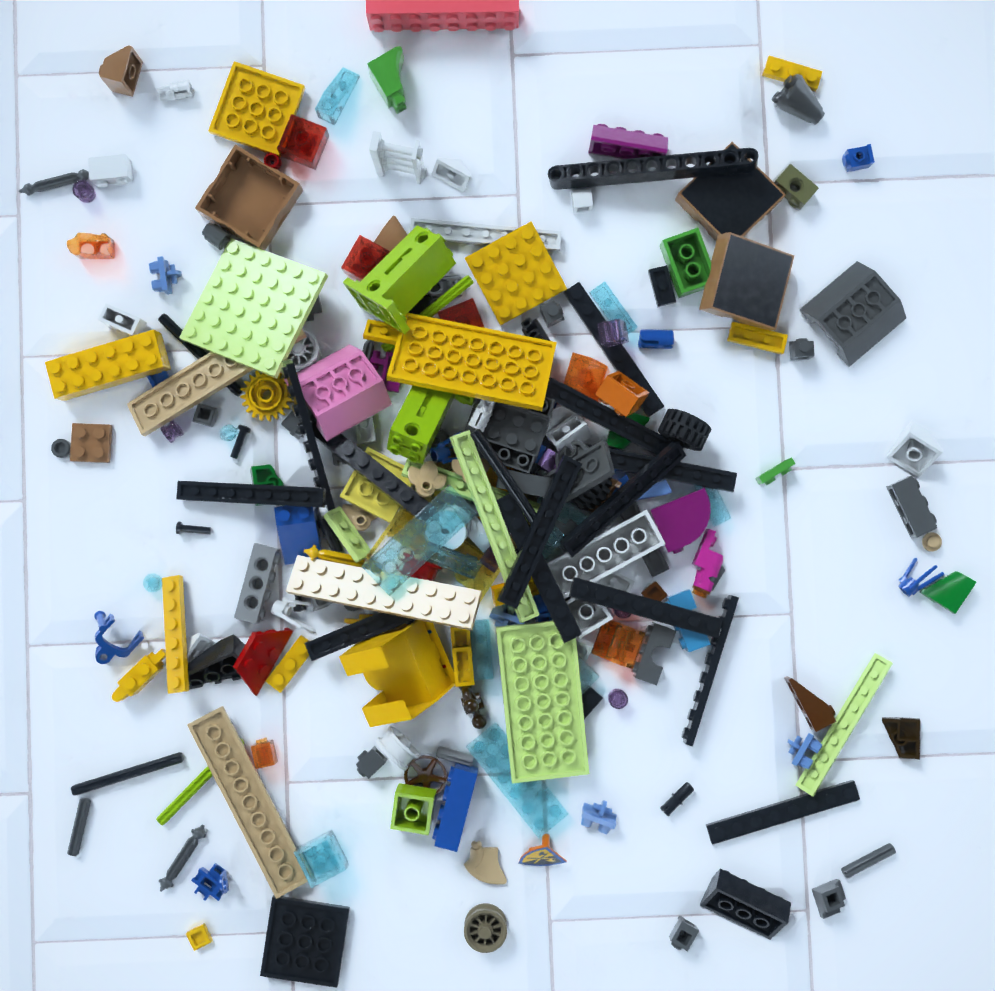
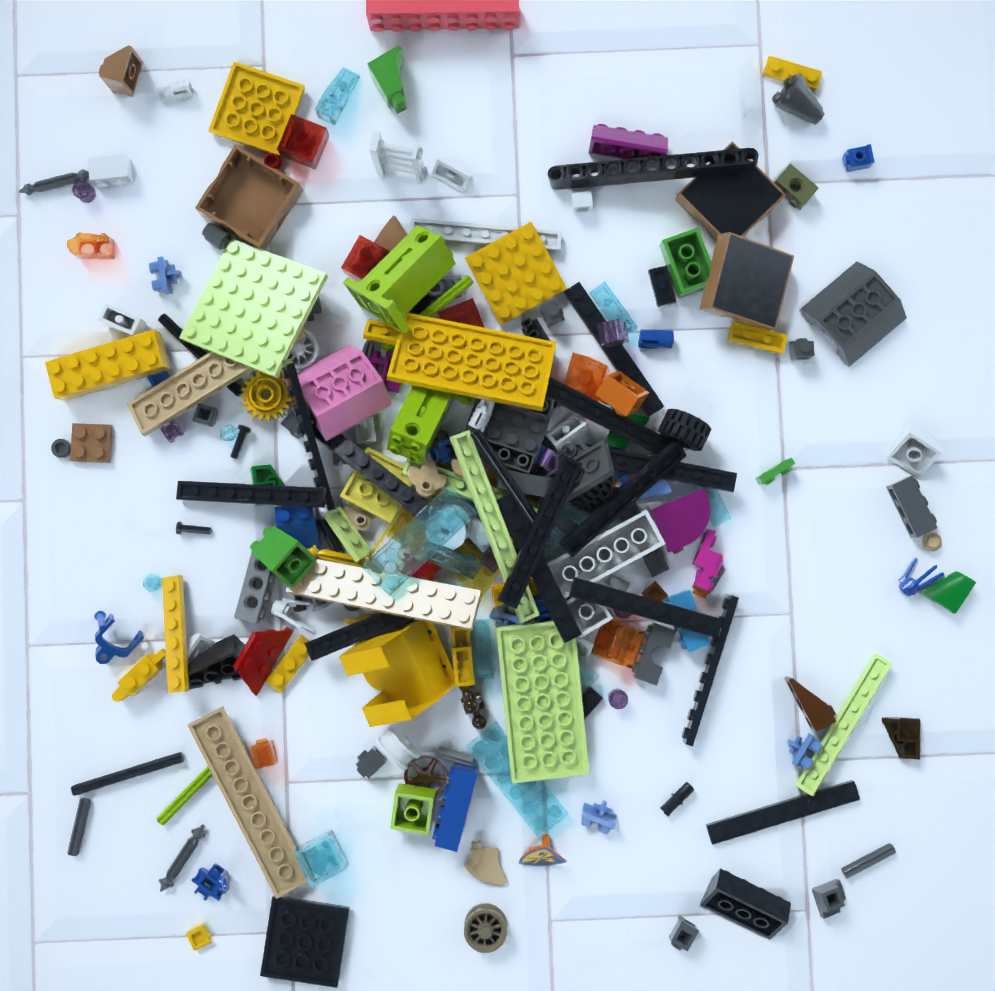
(283, 555): none -> bright green hips

